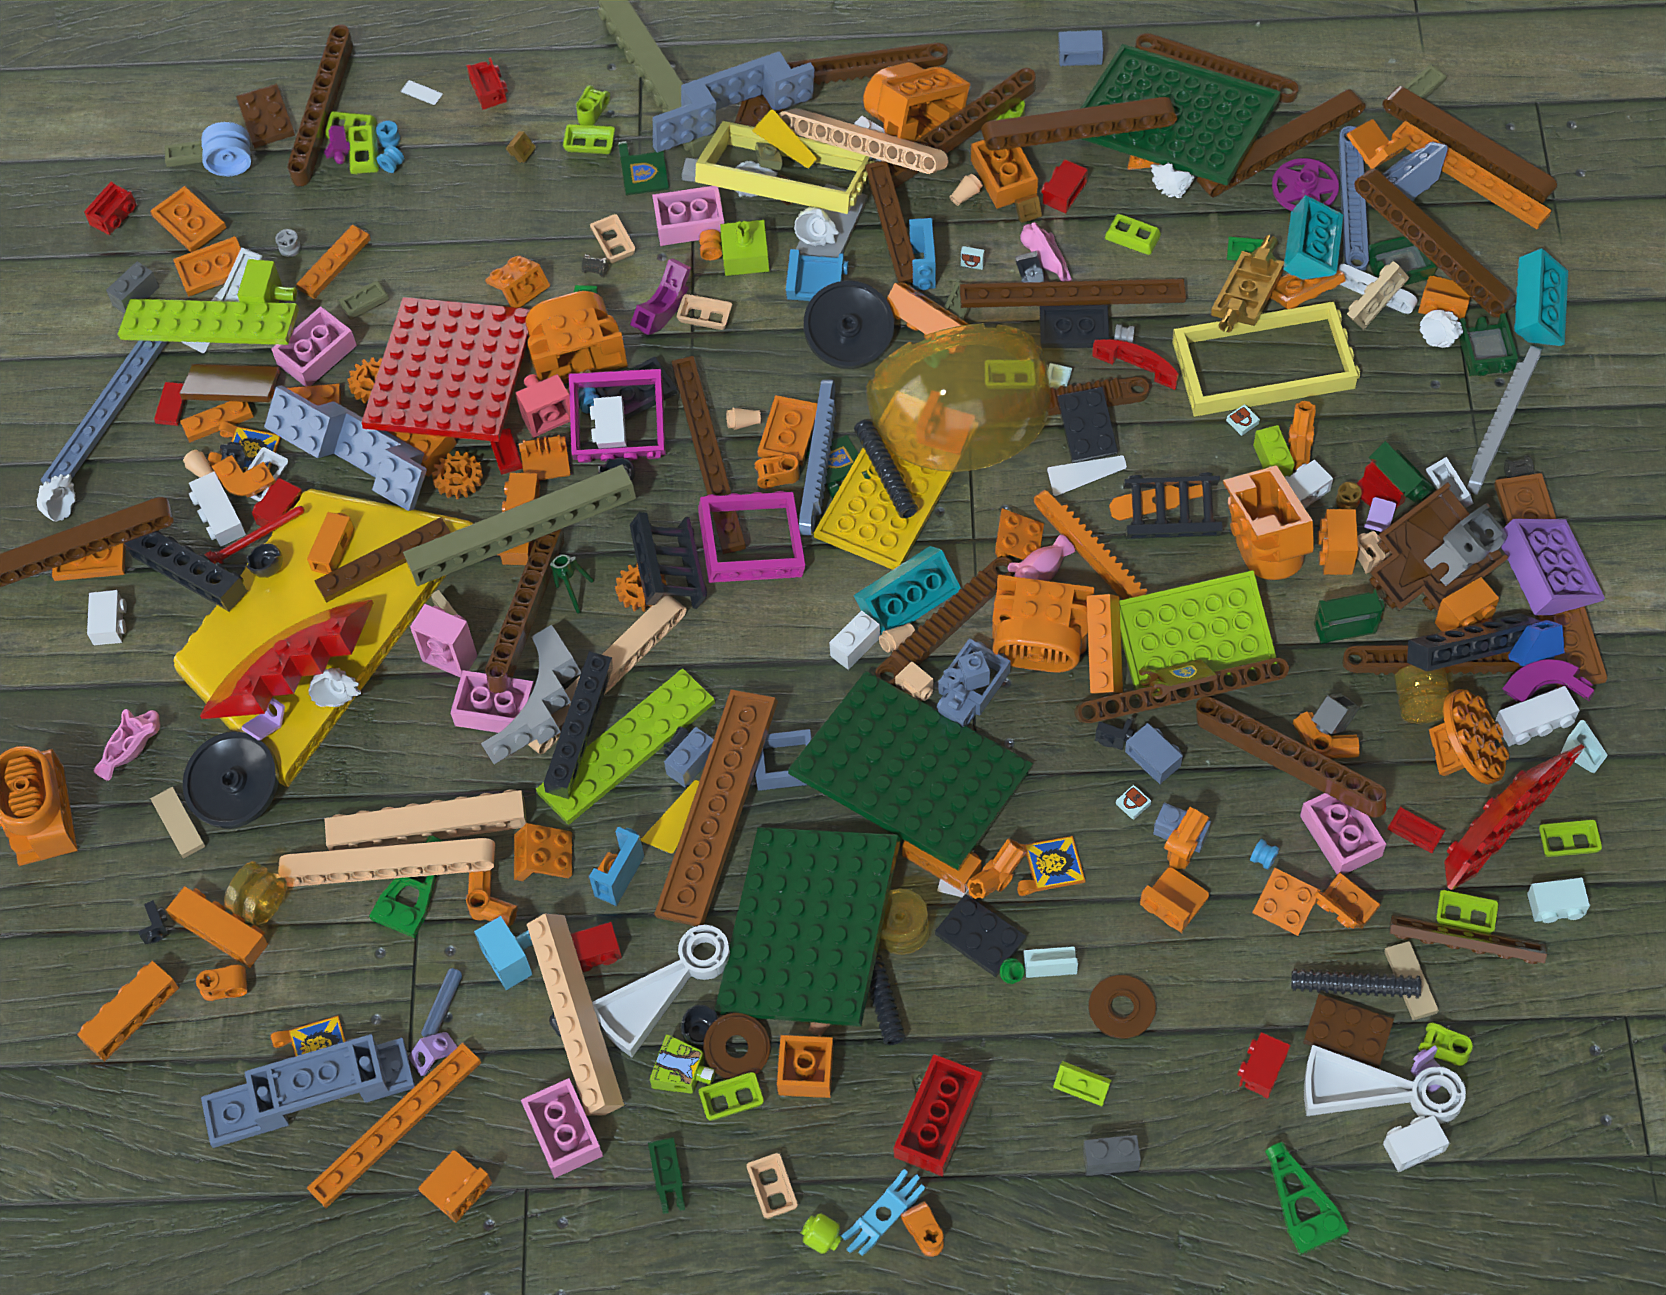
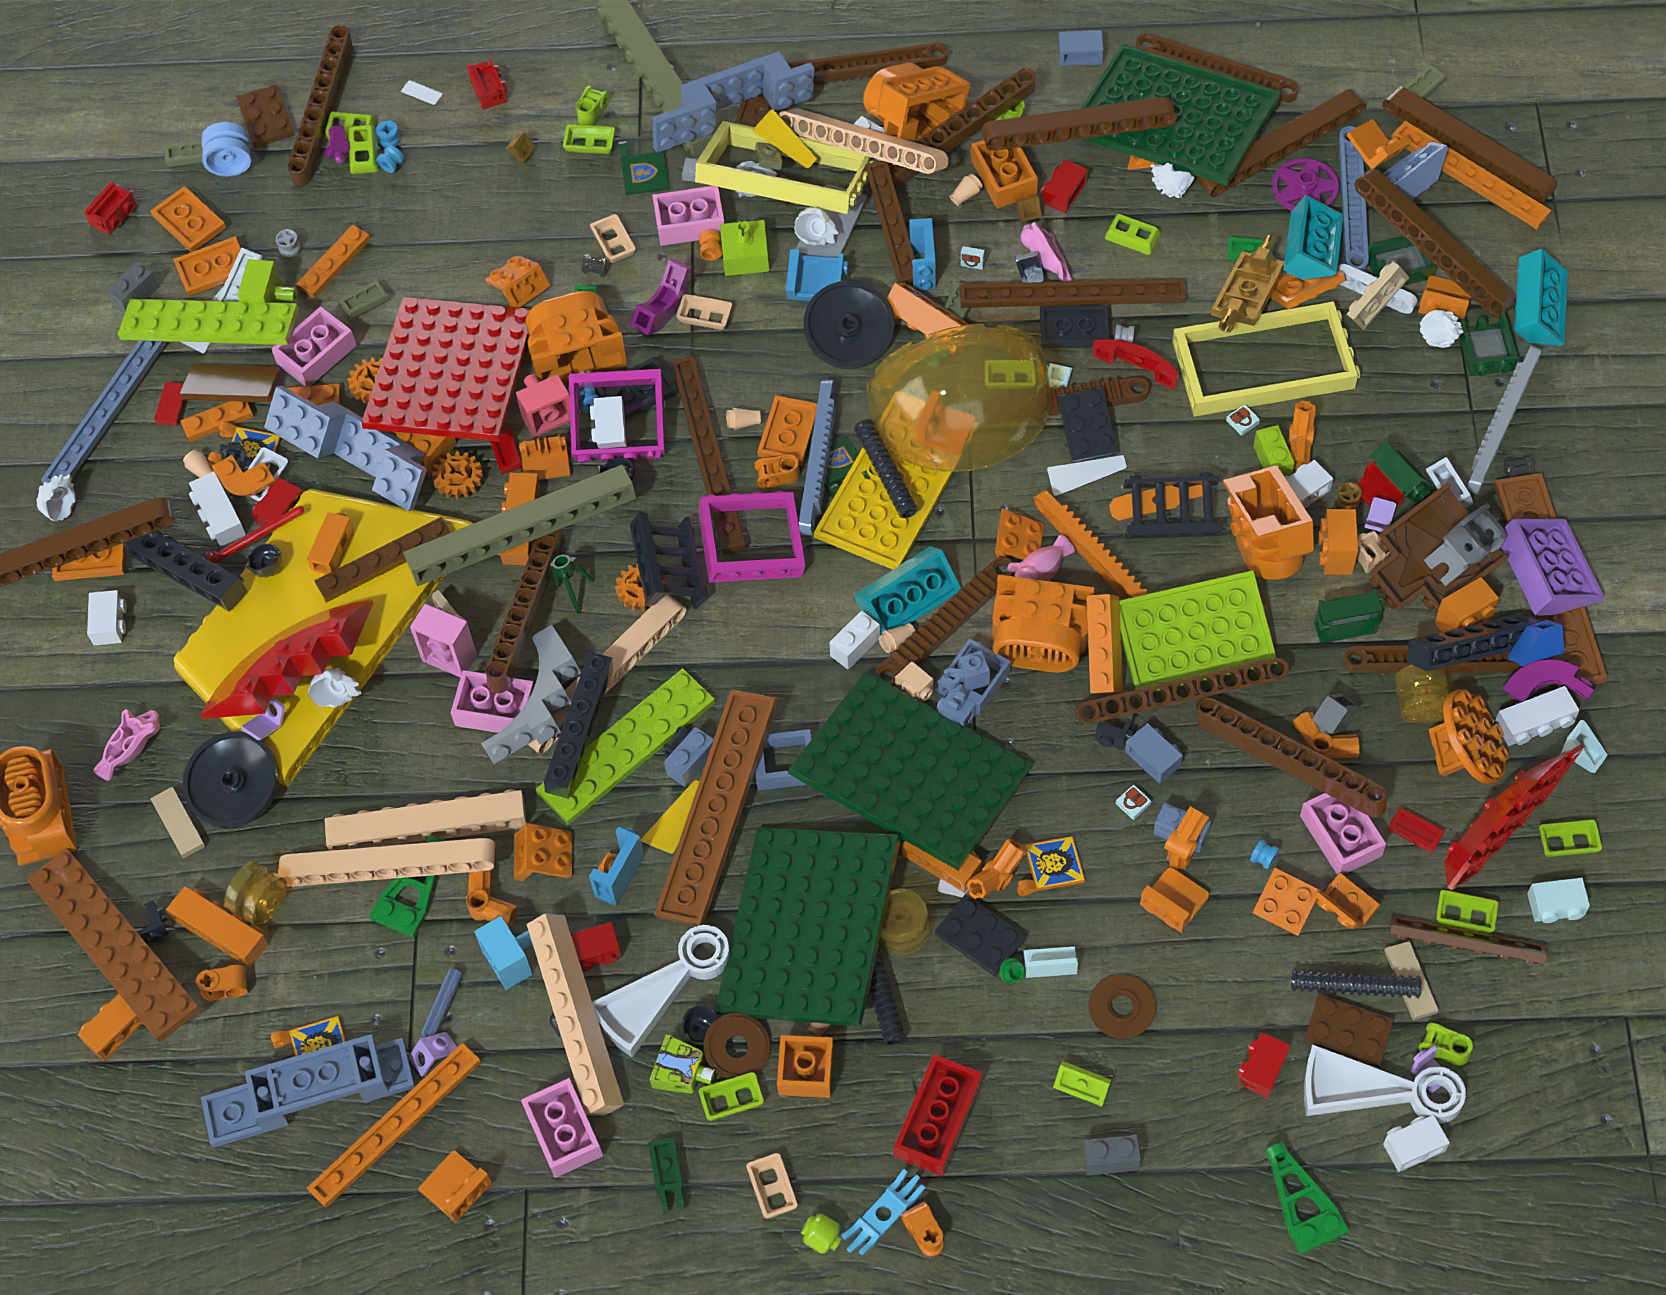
(113, 945): none -> dark orange plate
(1177, 677): flag -> none

